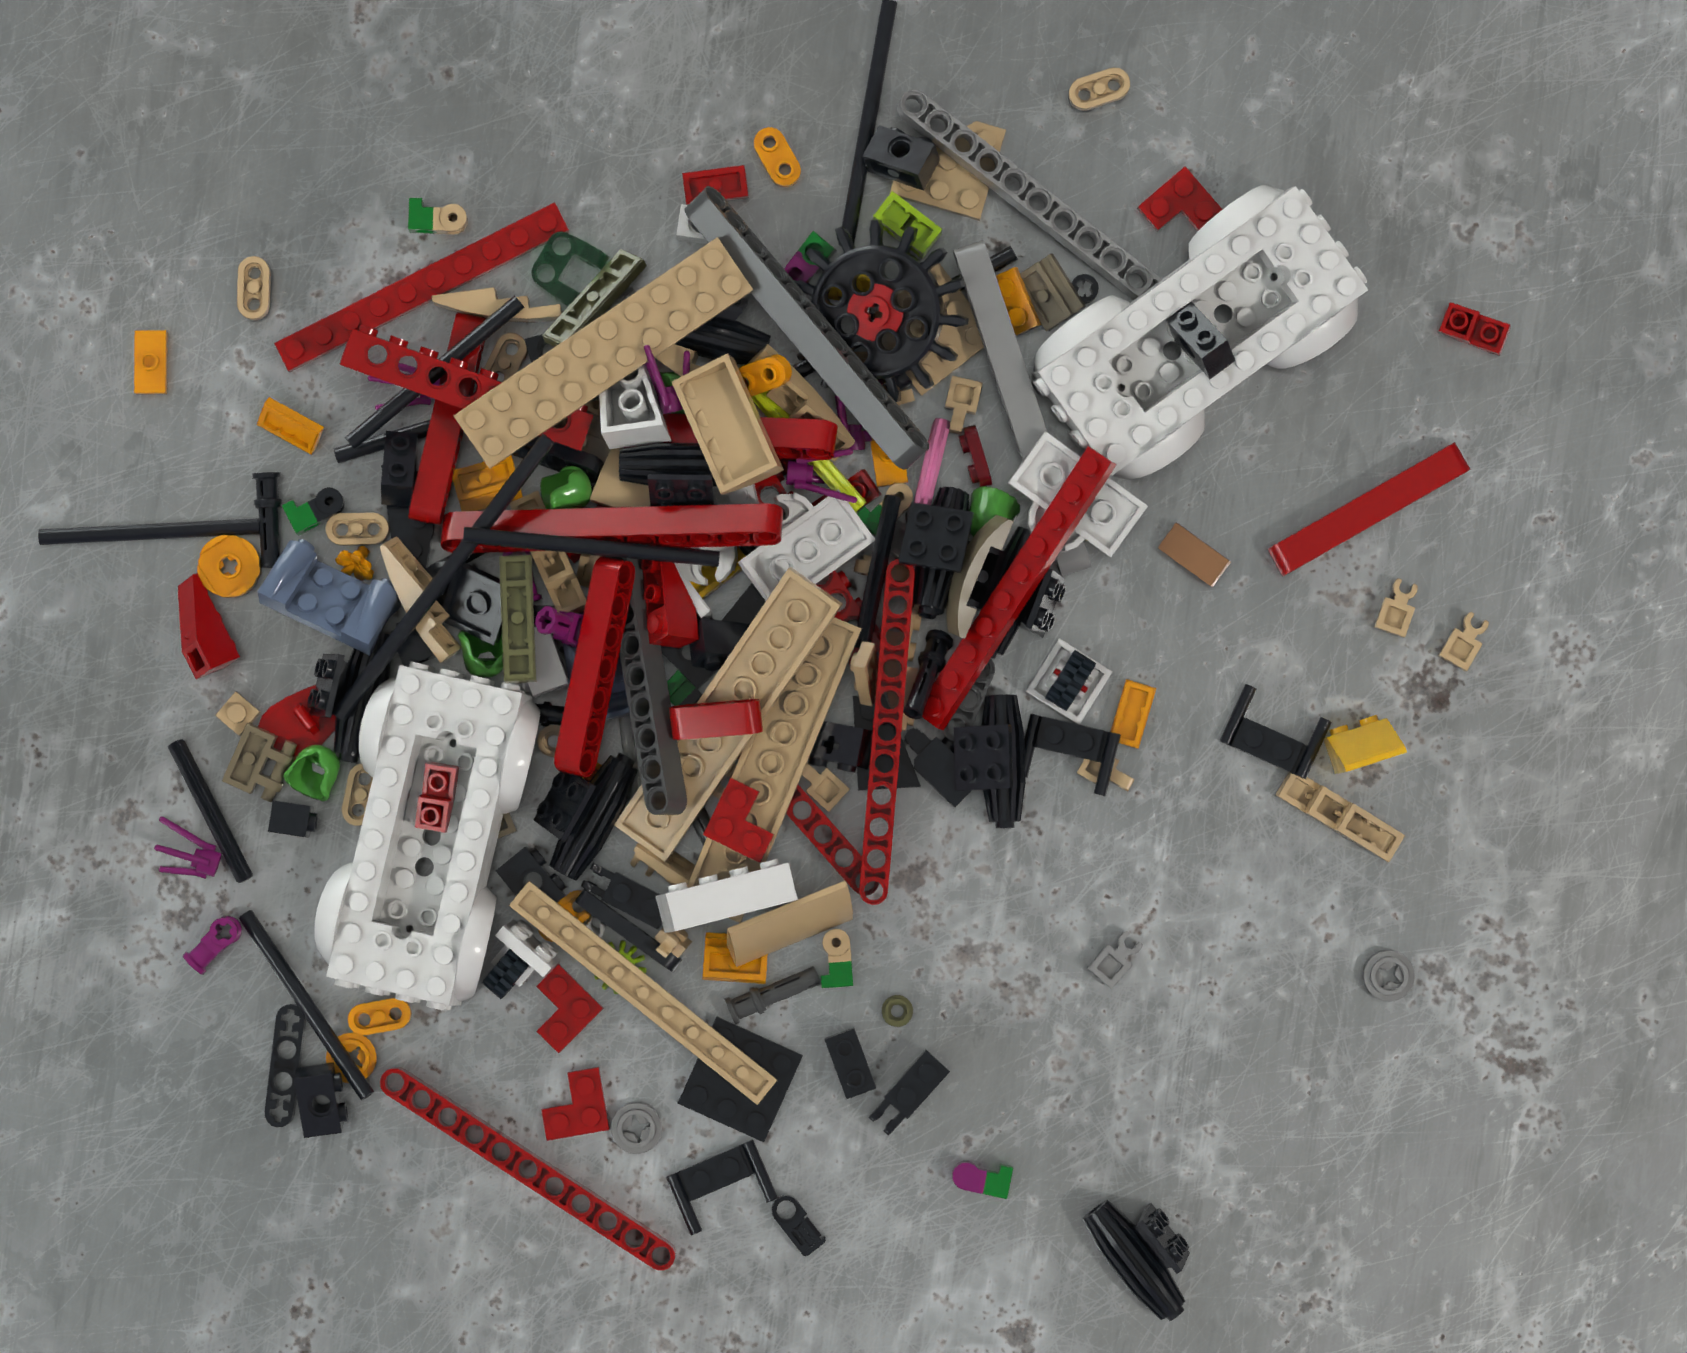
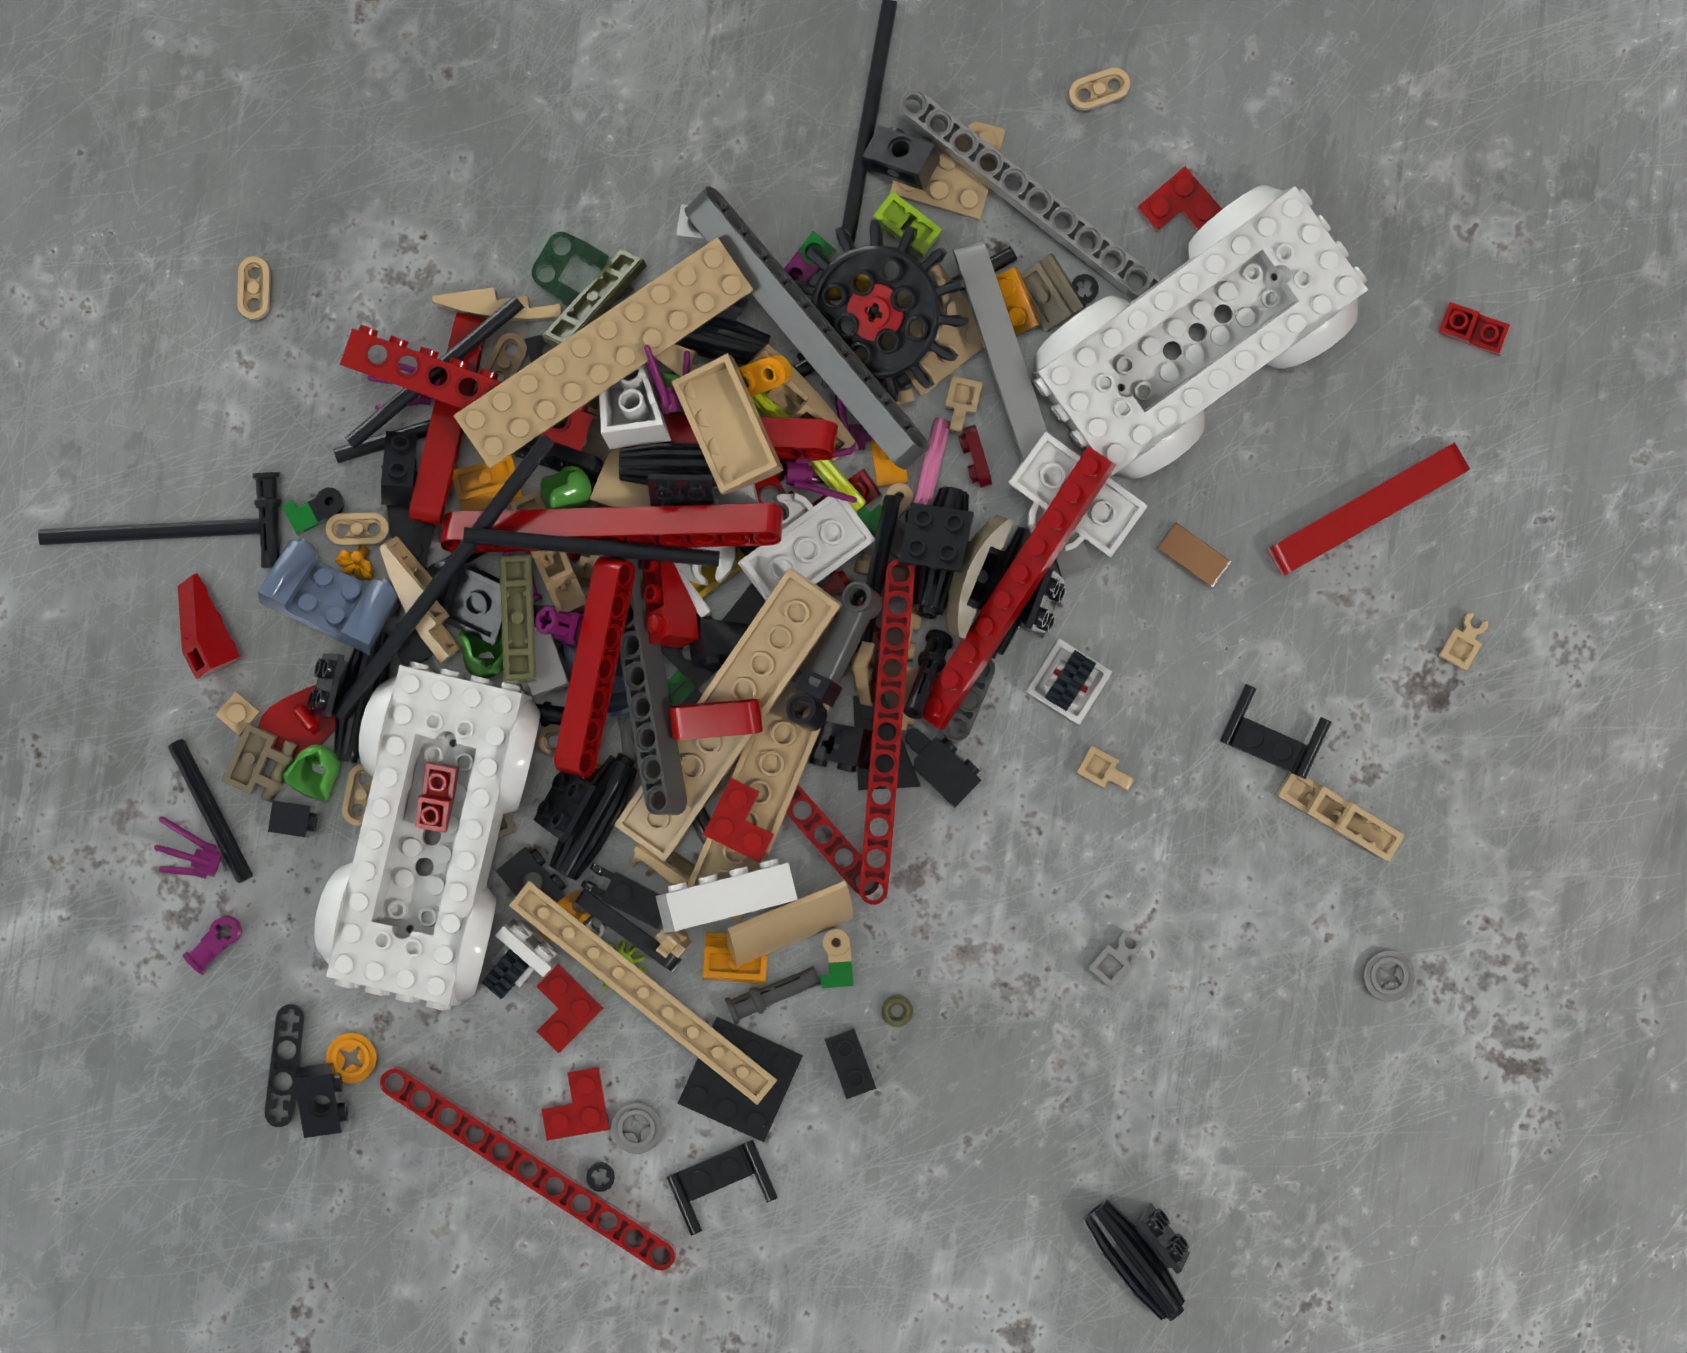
(150, 361): light orange plate -> none
(211, 563): light orange plate -> none
(290, 425): light orange plate -> none
(306, 1005): black piece -> none
(380, 1016): light orange plate -> none
(419, 287): red plate -> none
(436, 220): leg -> none
(609, 1174): none -> black bush
(727, 181): red plate -> none
(777, 156): light orange plate -> none
(798, 1228): black piece -> none
(822, 680): none -> dark grey piece
(824, 787): tan plate -> none
(911, 1089): black hinge -> none
(983, 1181): leg -> none
(989, 502): bright green hair -> none
(994, 759): black plate -> none
(1073, 741): black plate -> none
(1132, 712): light orange plate -> none
(1200, 340): black brick -> none
(1363, 745): yellow slope -> none
(1395, 613): tan plate -> none

